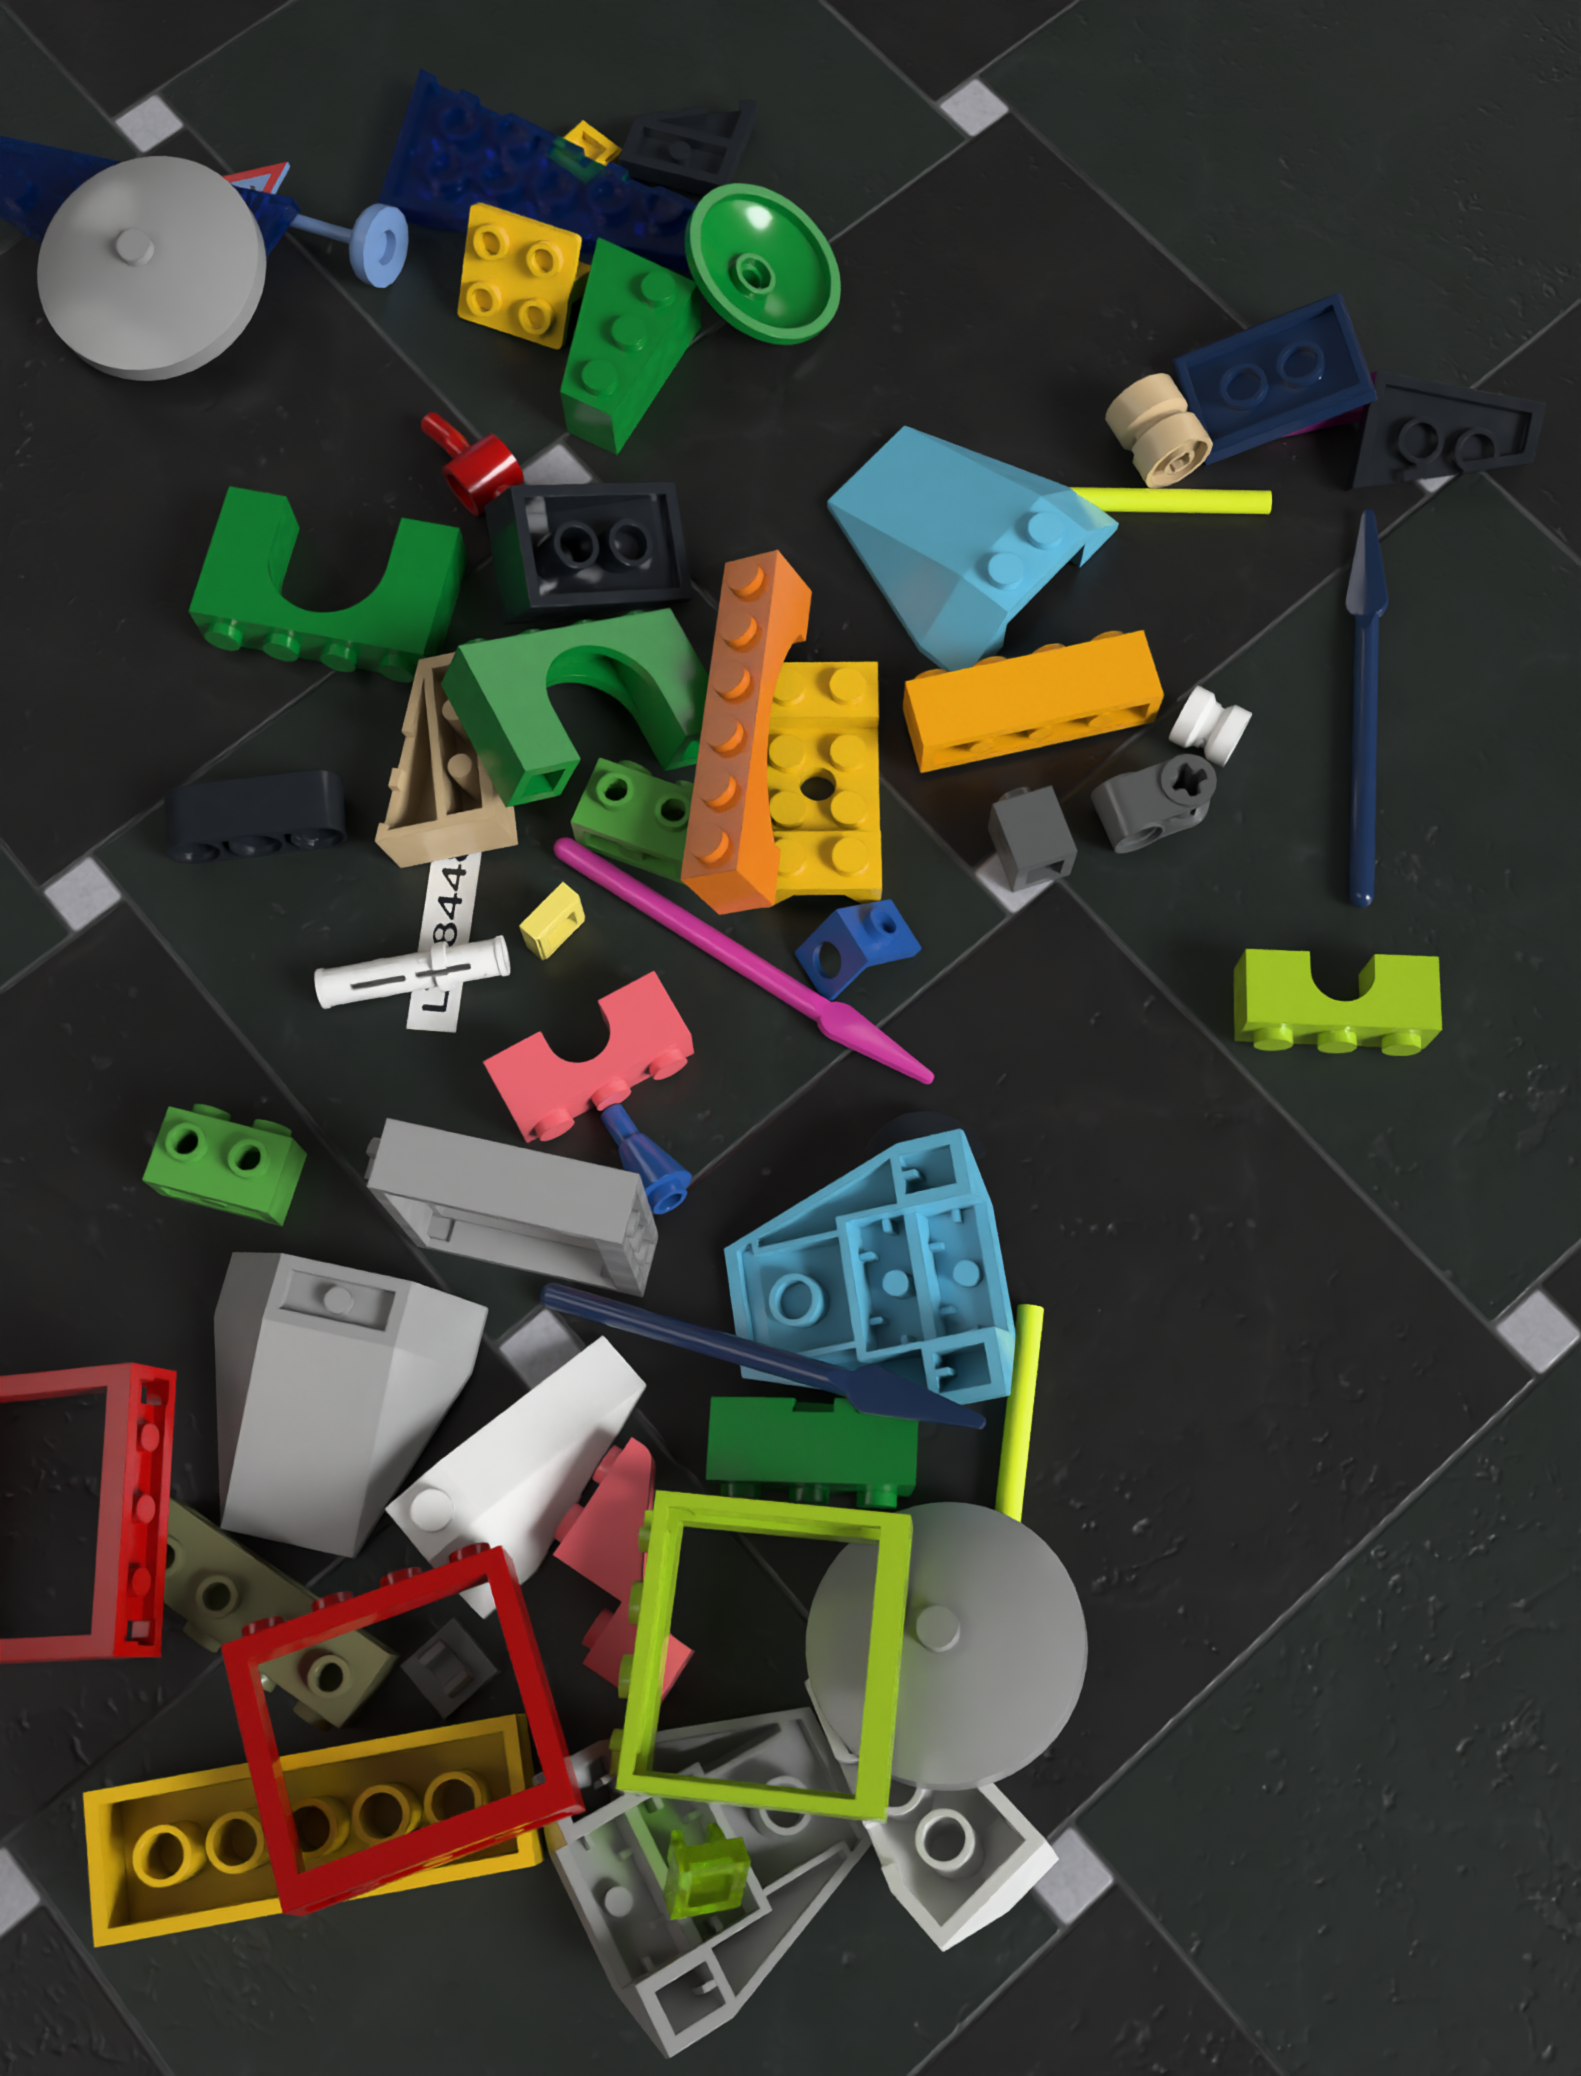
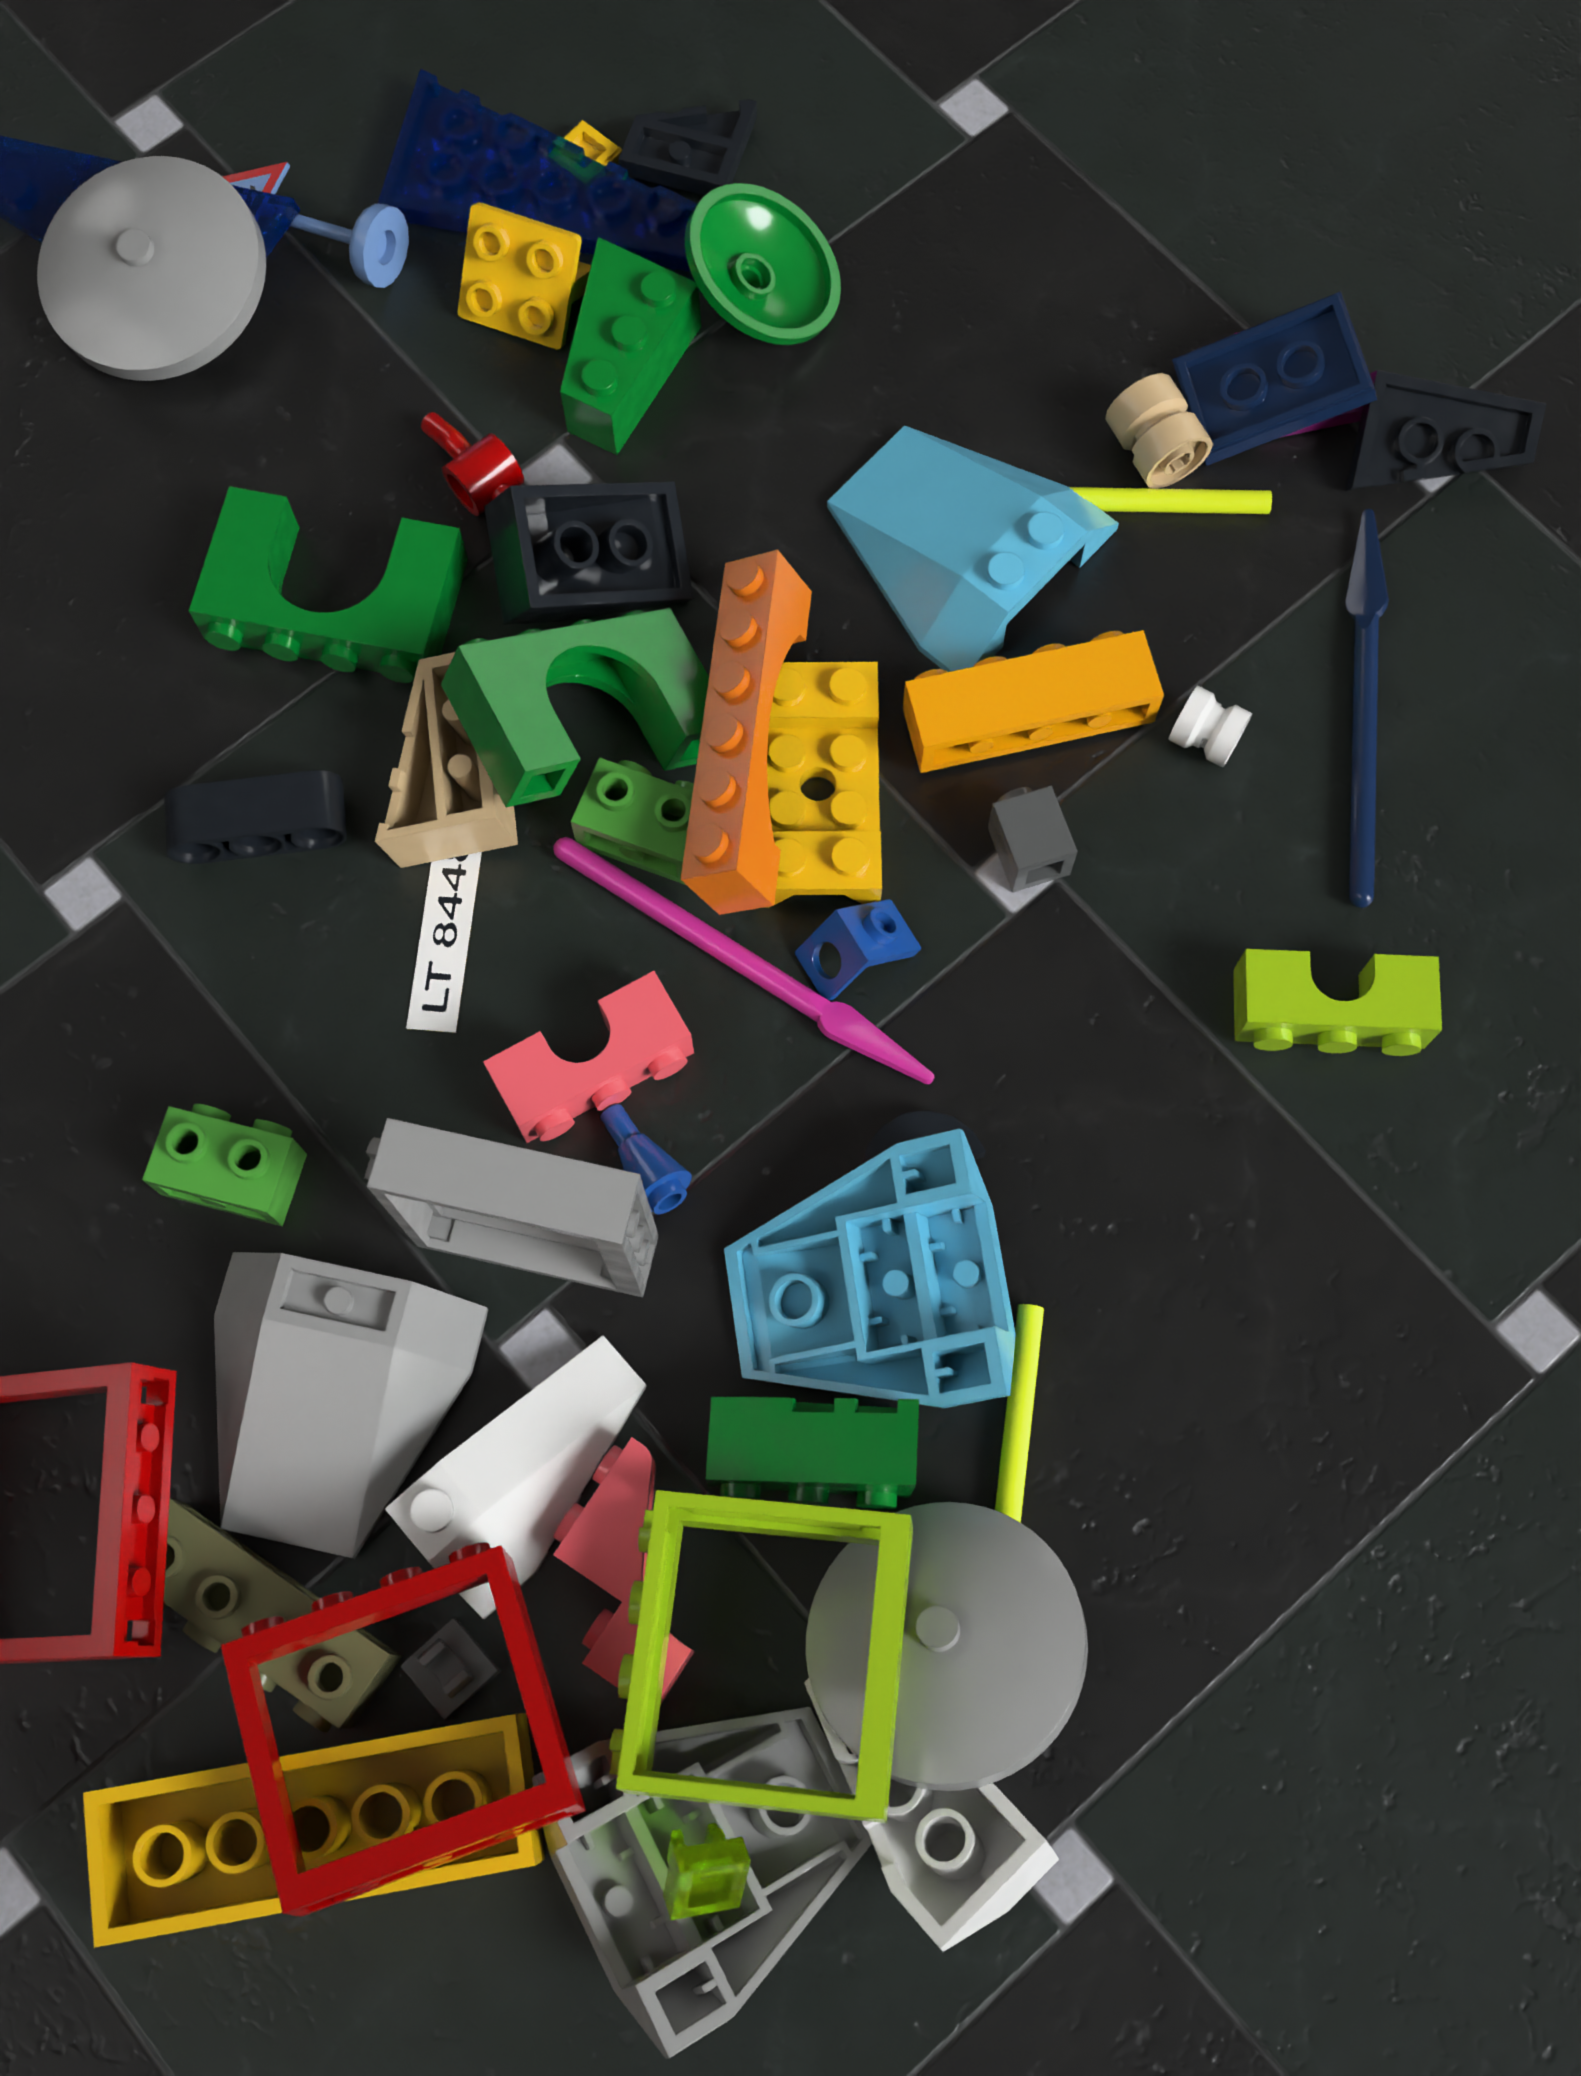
(437, 967): white pin -> none
(552, 921): light yellow tile -> none
(867, 1388): dark blue piece -> none
(1145, 806): dark grey piece -> none

